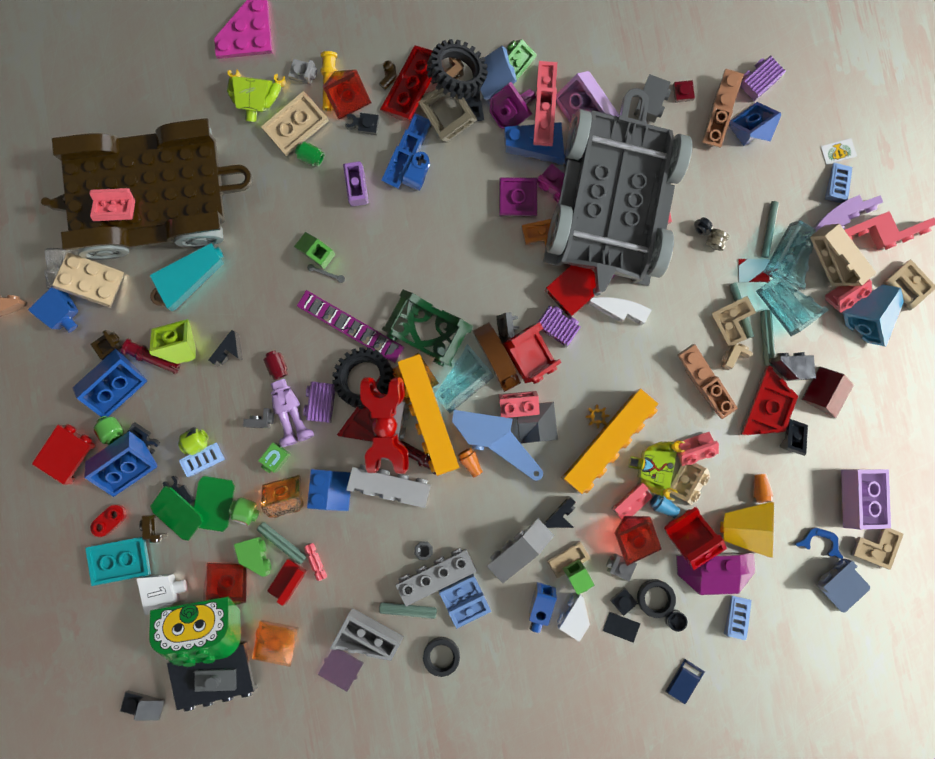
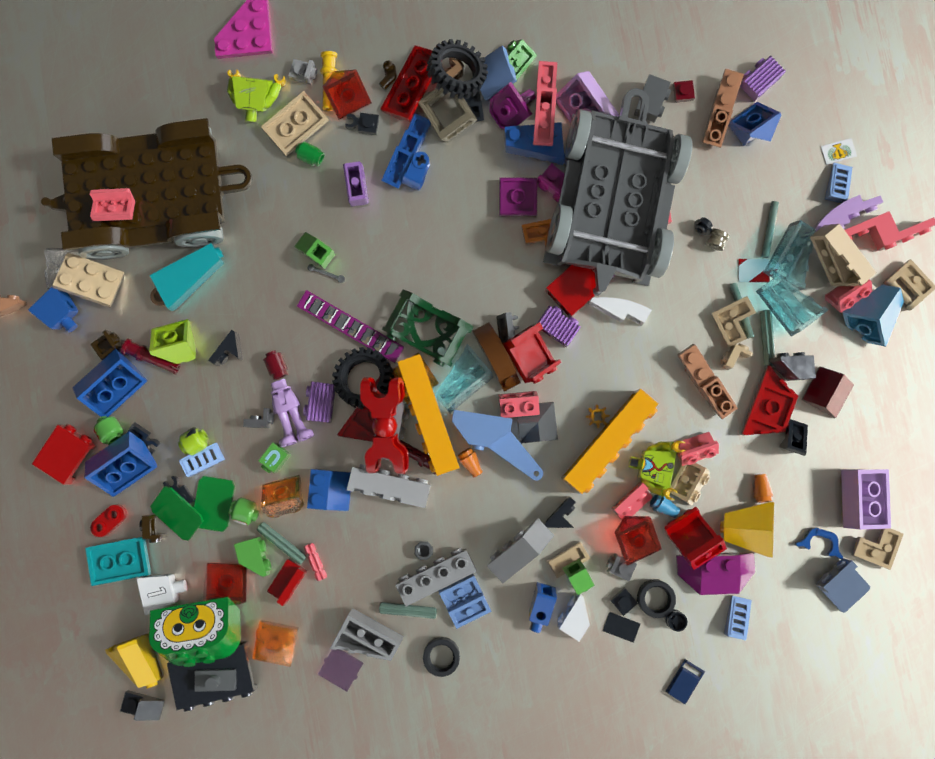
(137, 661): none -> yellow slope

